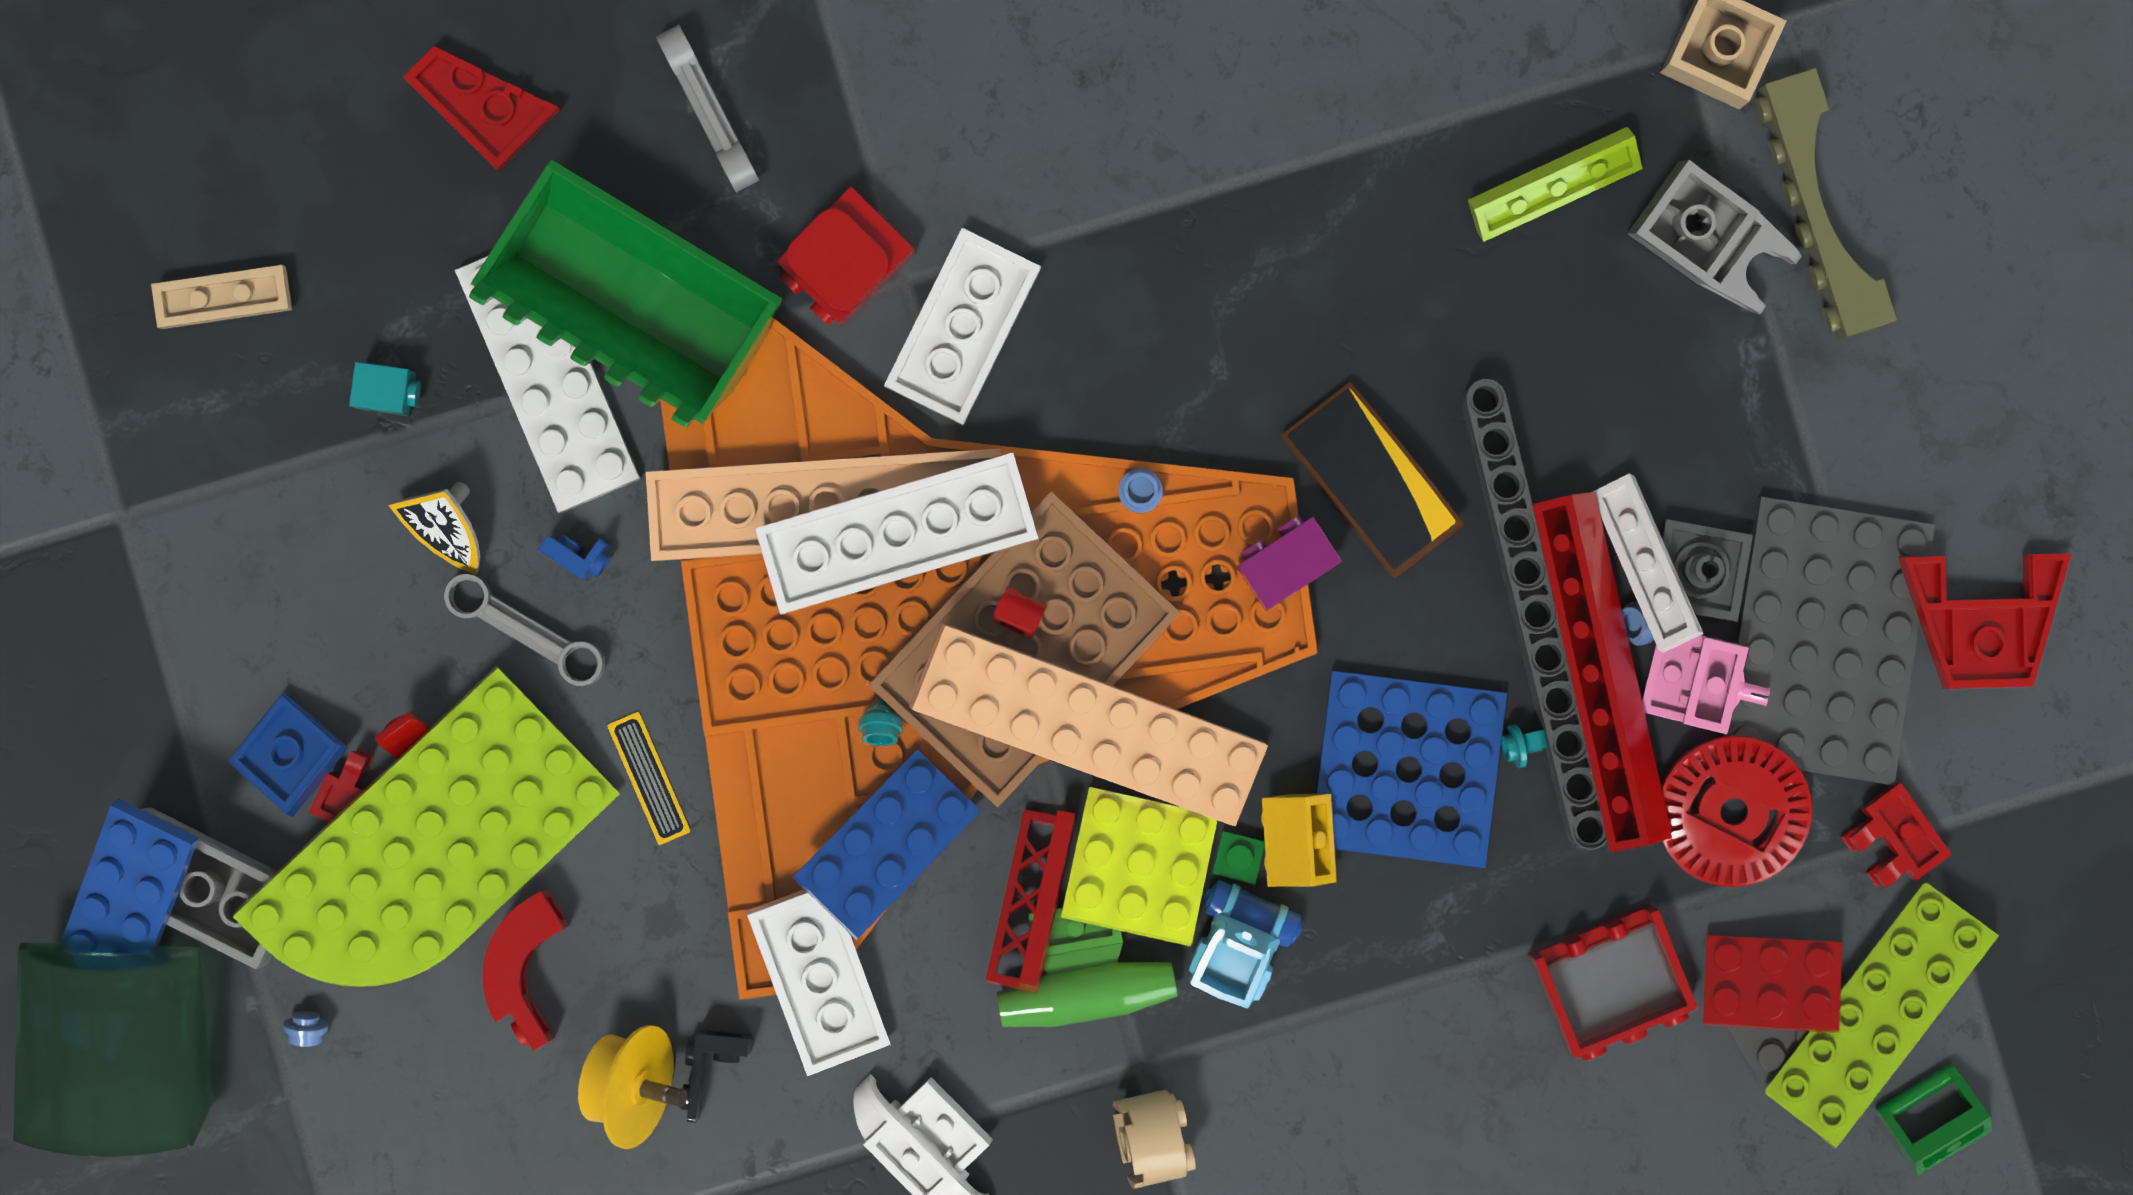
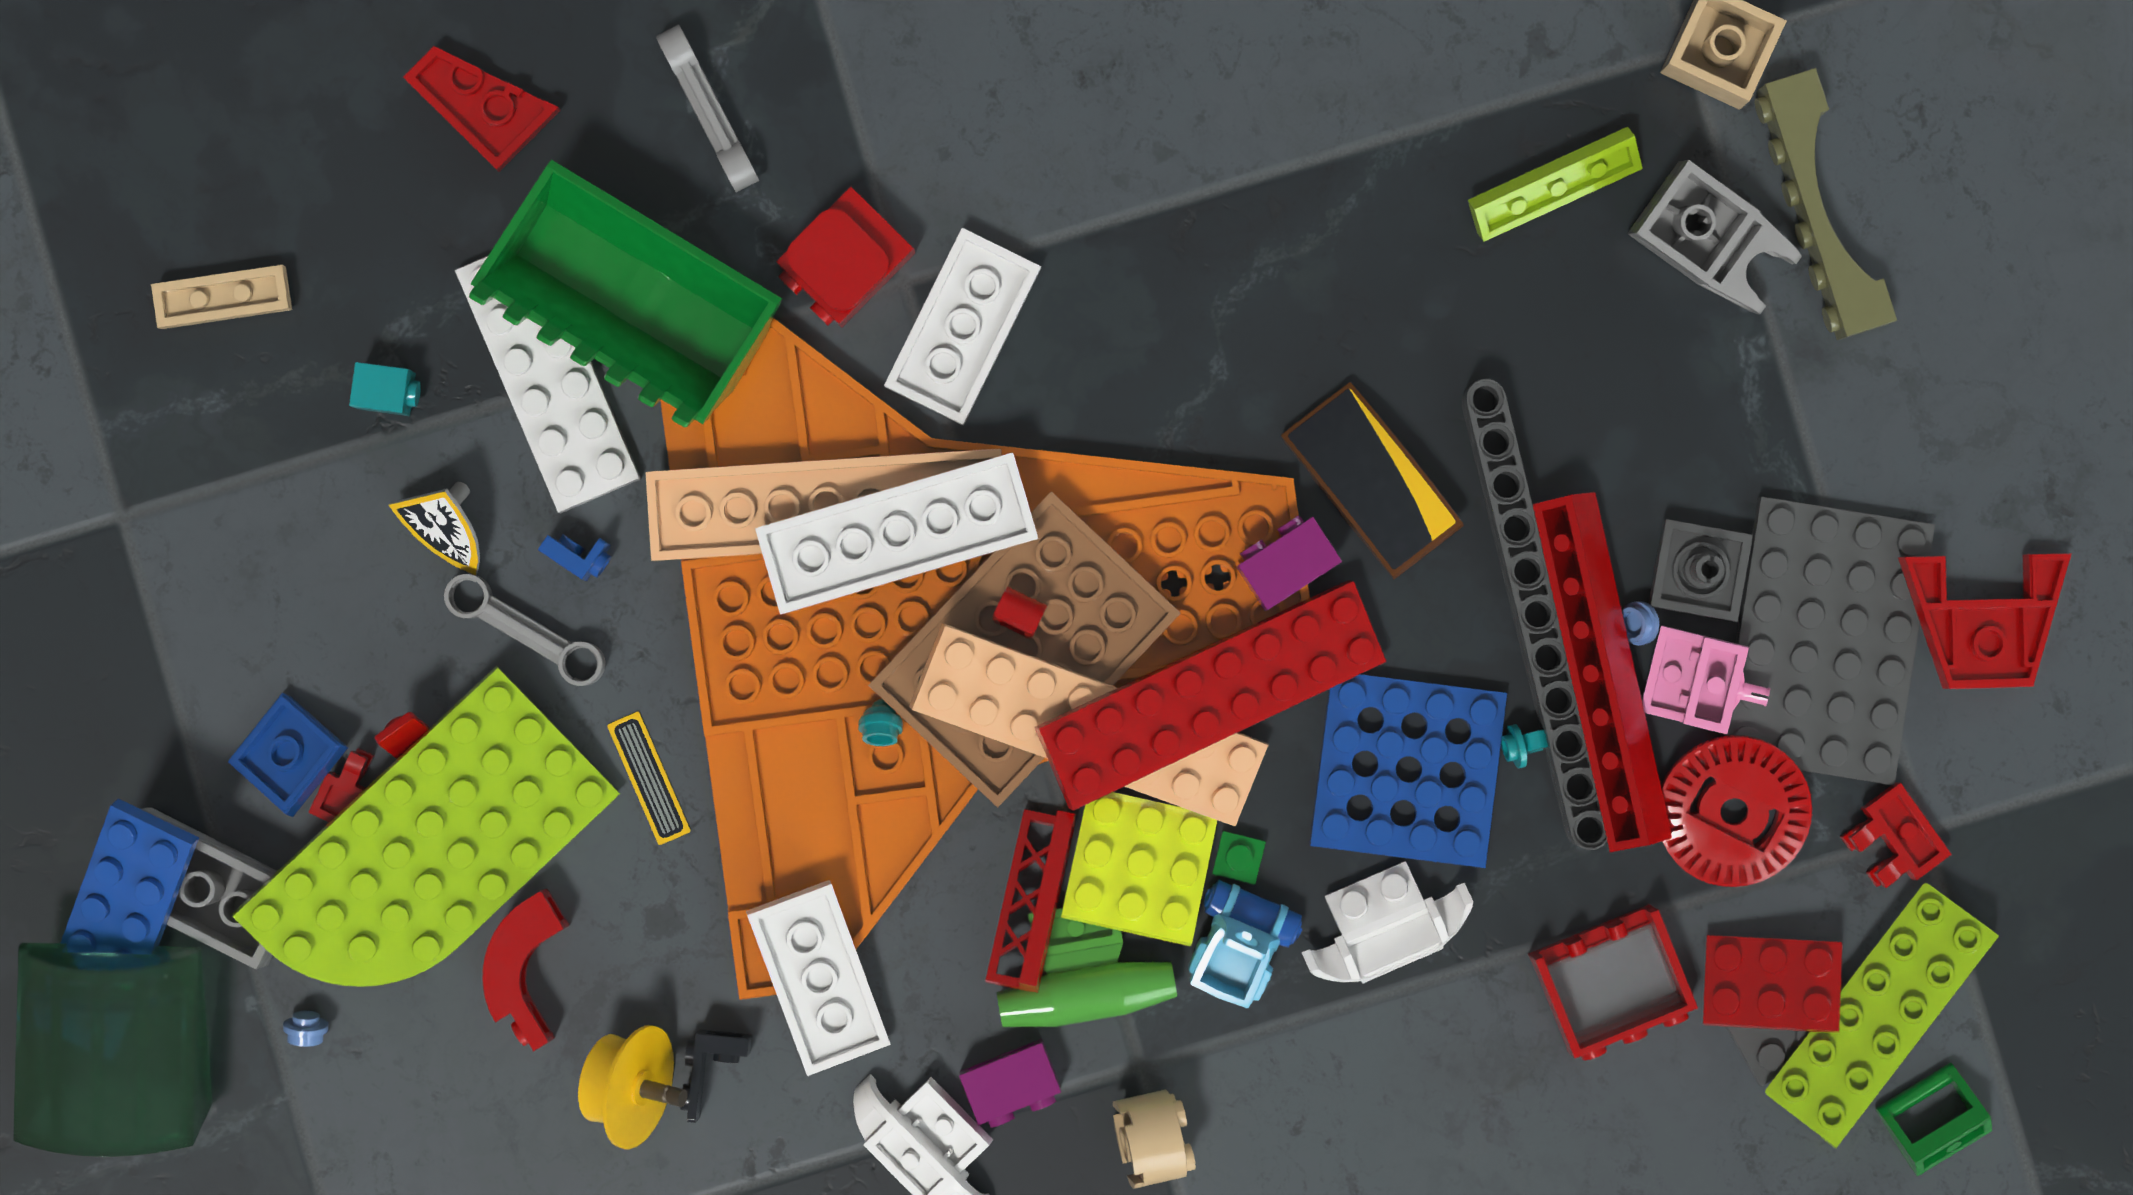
(886, 844): blue plate -> none
(1011, 1083): none -> magenta brick
(1140, 490): medium blue plate -> none
(1210, 694): none -> red plate
(1298, 840): yellow brick -> none
(1386, 926): none -> white plate
(1647, 563): white plate -> none

